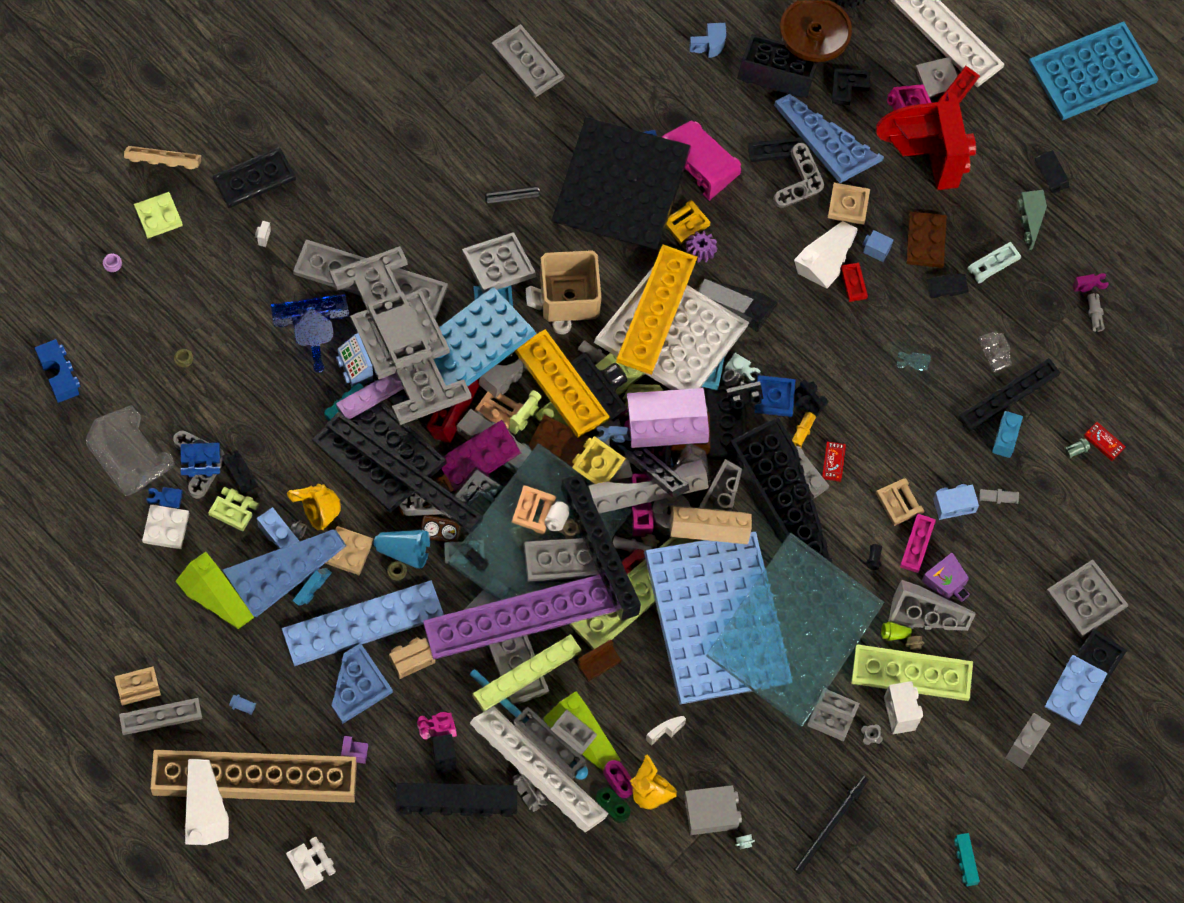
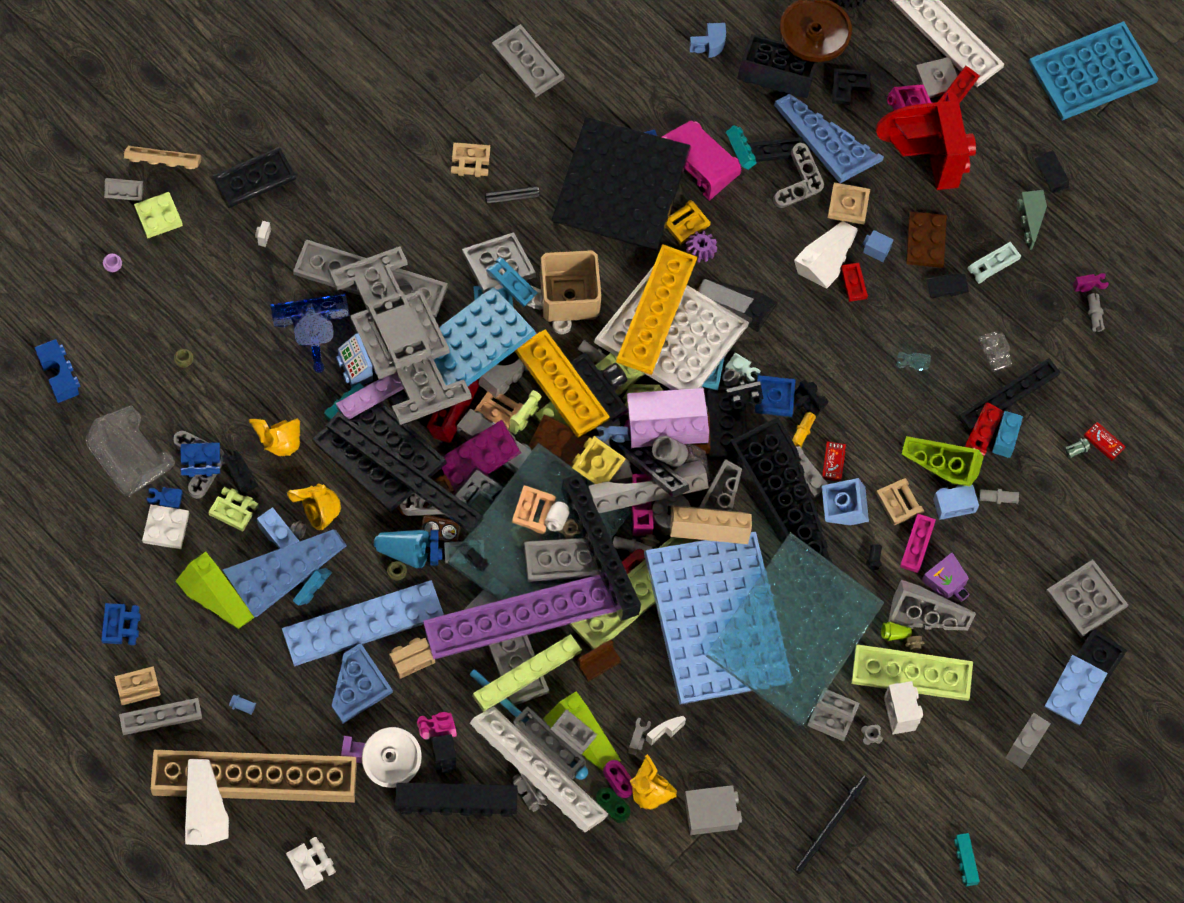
(113, 624): none -> blue plate
(123, 189): none -> light grey plate
(281, 438): none -> yellow head
(354, 554): tan plate -> none
(404, 757): none -> white dish
(435, 552): none -> blue plate
(470, 154): none -> tan plate
(512, 282): none -> dark azure plate
(637, 740): none -> light grey plate
(670, 451): none -> light grey wheel
(741, 147): none -> teal piece
(744, 841): light aqua plate -> none
(845, 502): none -> light blue slope
(951, 462): none -> lime wedge
(985, 428): none -> red plate

